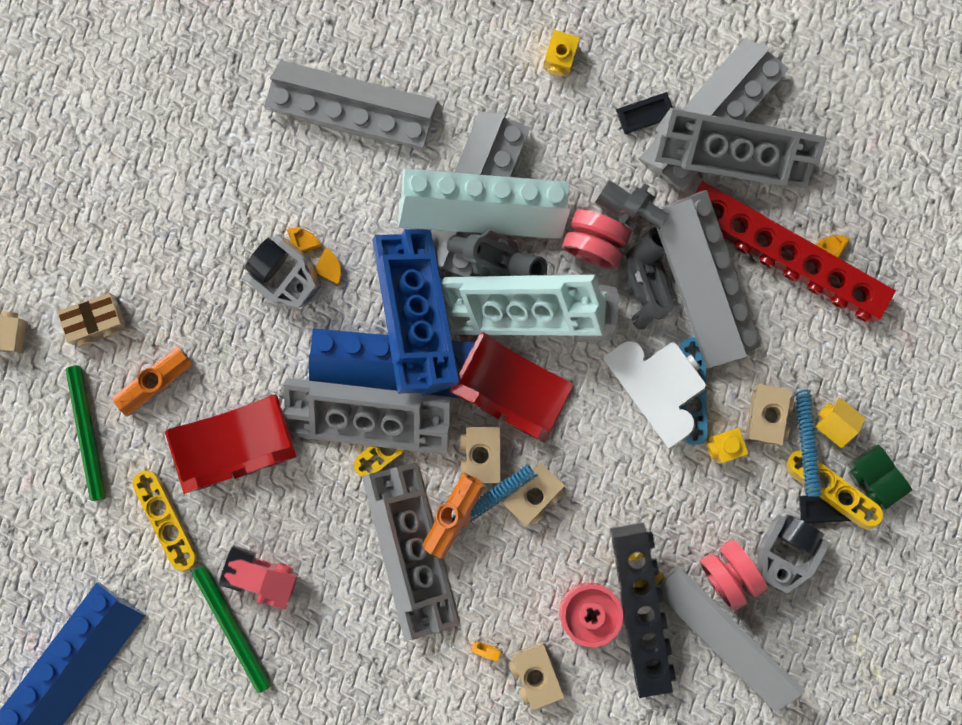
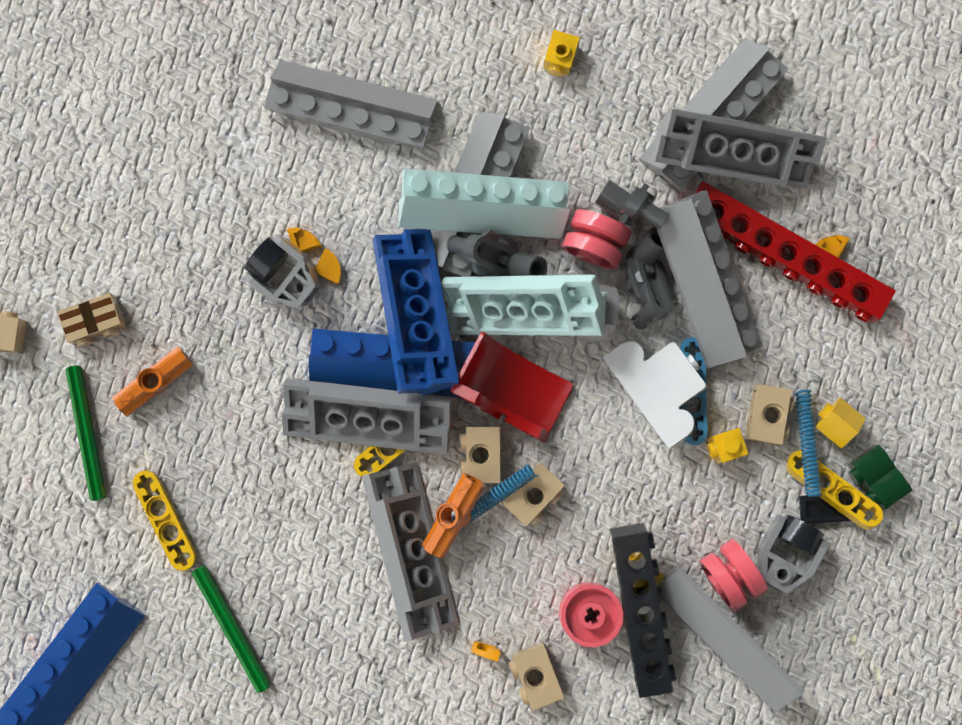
(230, 444): red panel -> none
(270, 581): coral piece -> none
(644, 113): black tile -> none

